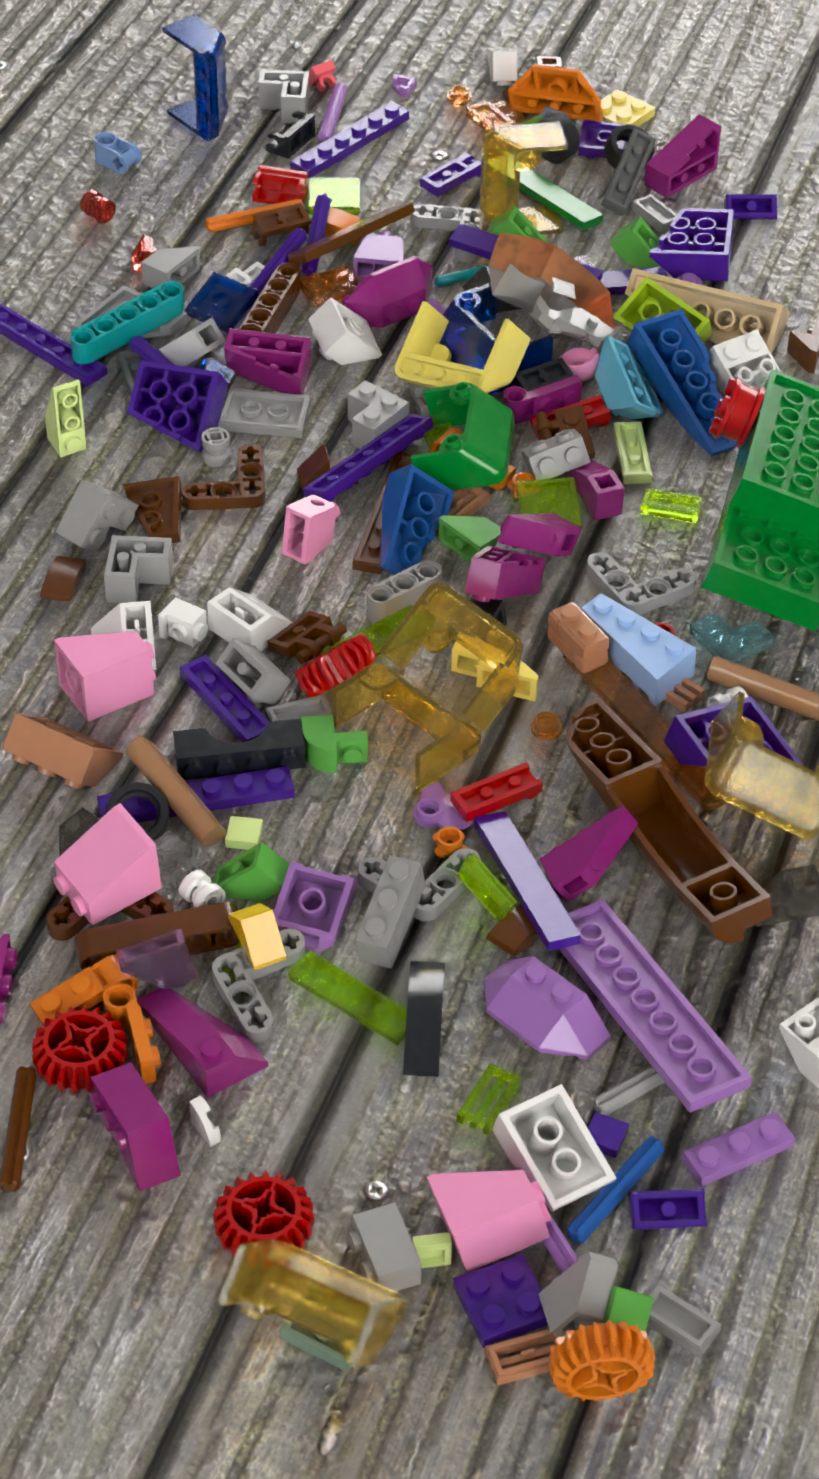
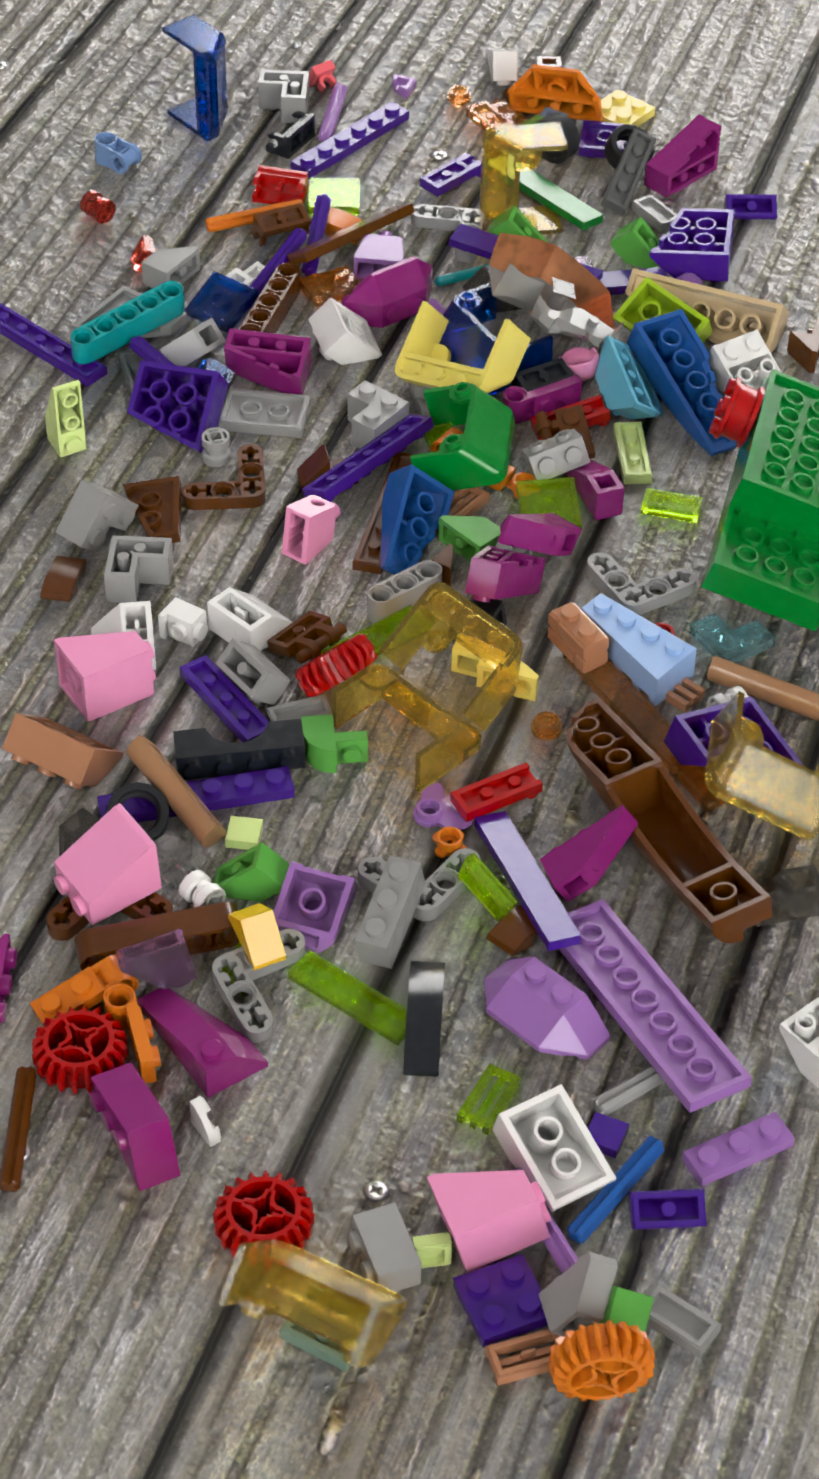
(444, 558): none -> reddish brown slope

